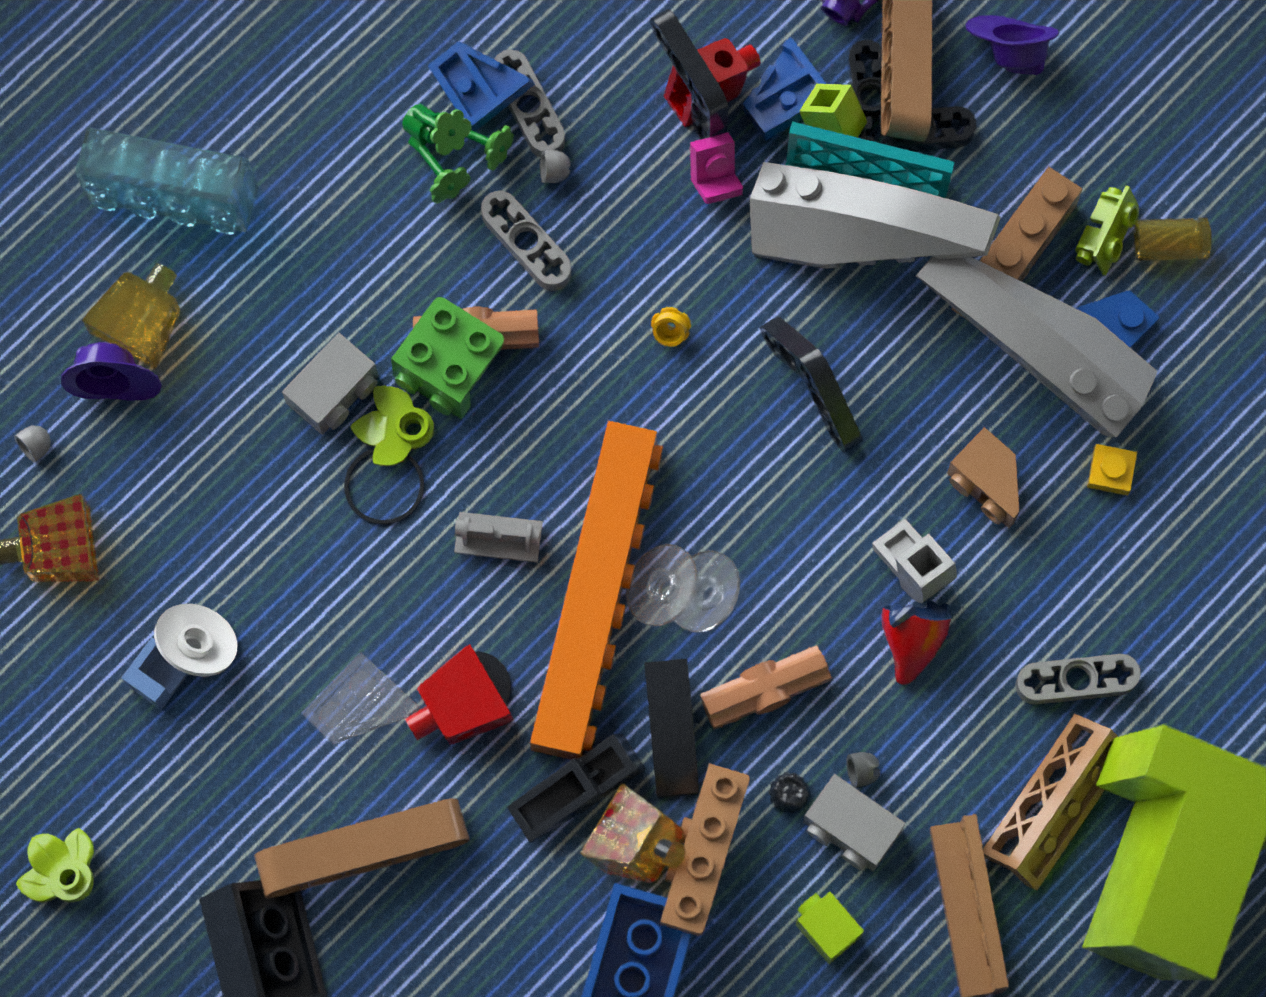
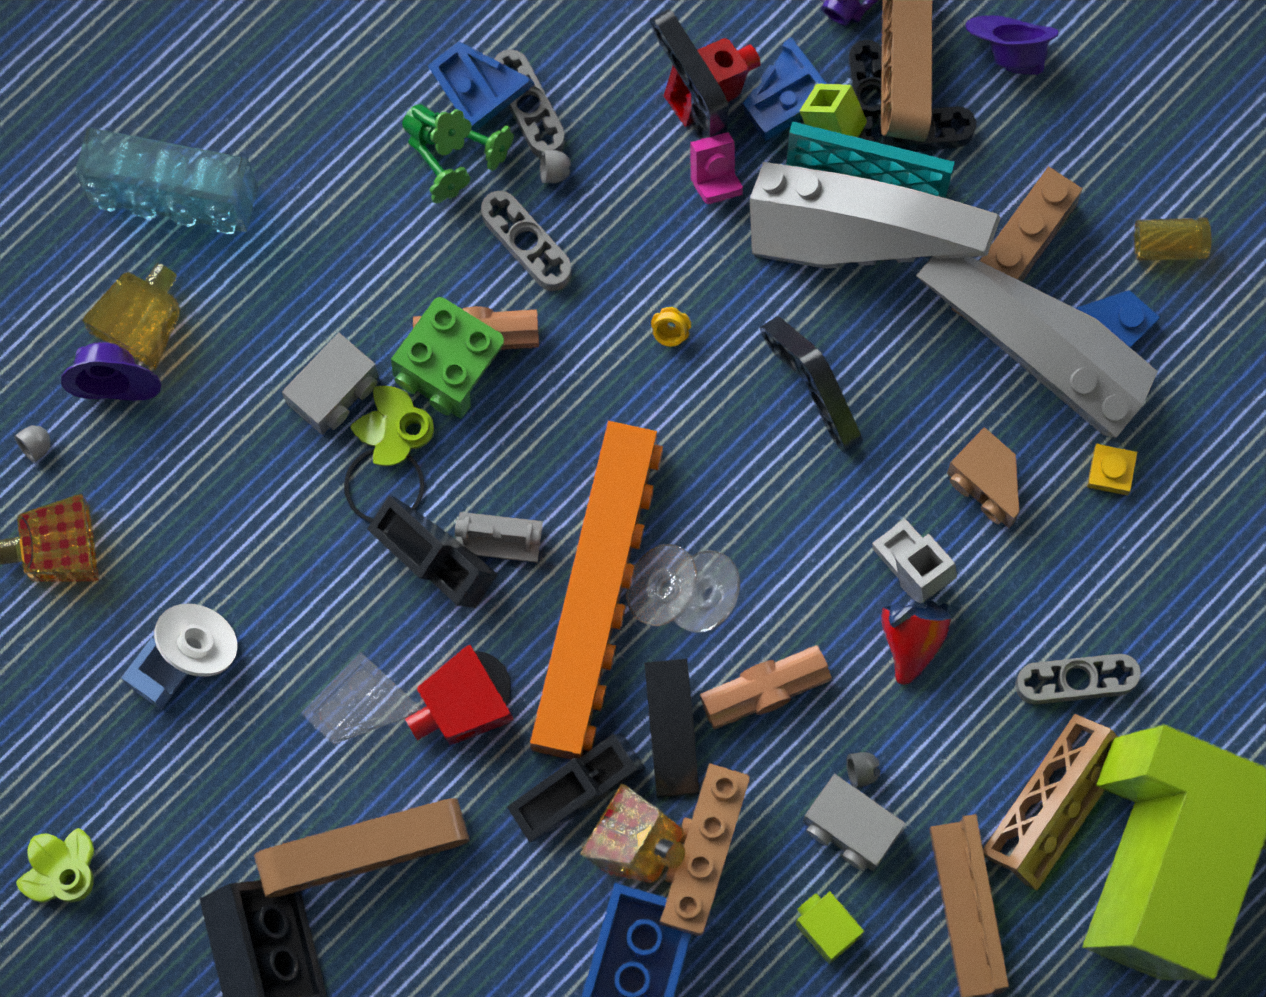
(432, 553): none -> black slope
(789, 792): black piece -> none
(1116, 213): lime hinge -> none

